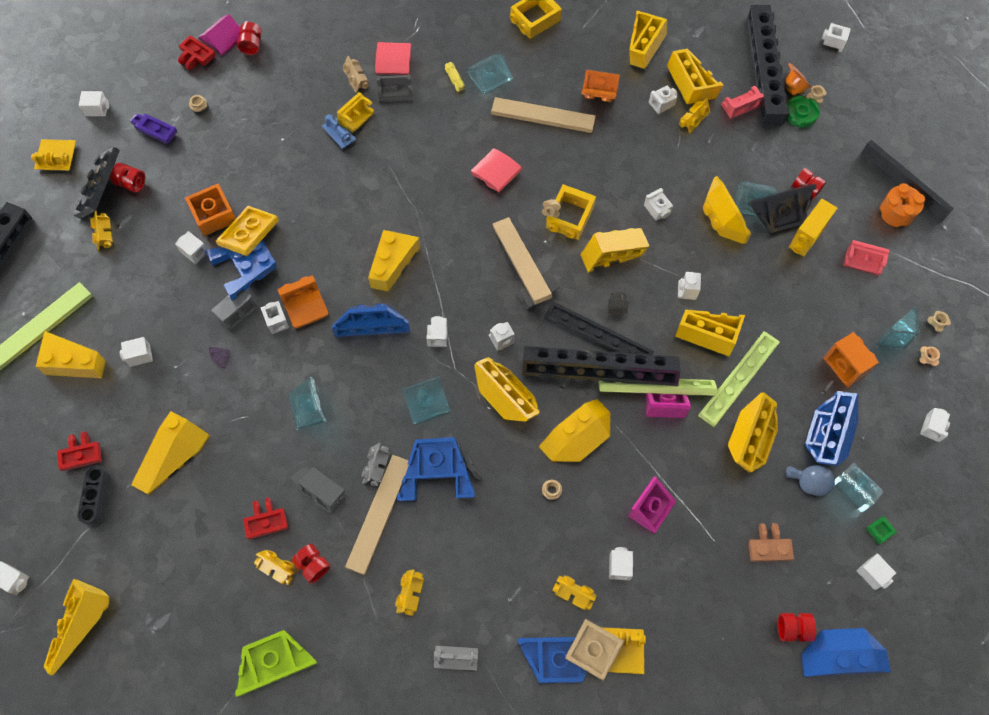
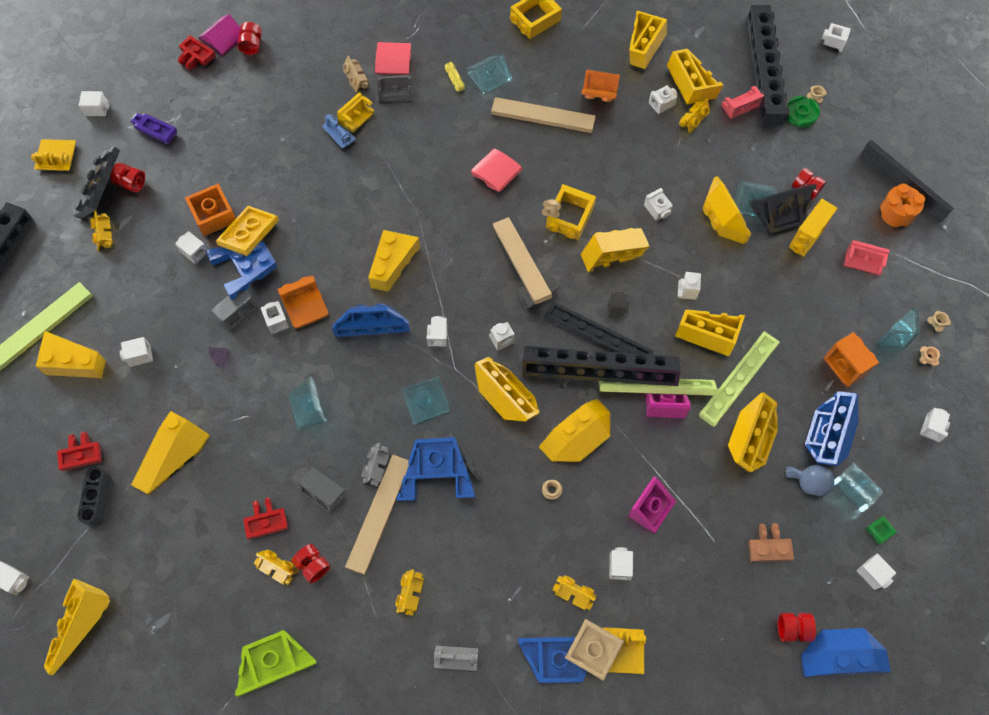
(197, 103): tan plate -> none
(796, 81): orange piece -> none

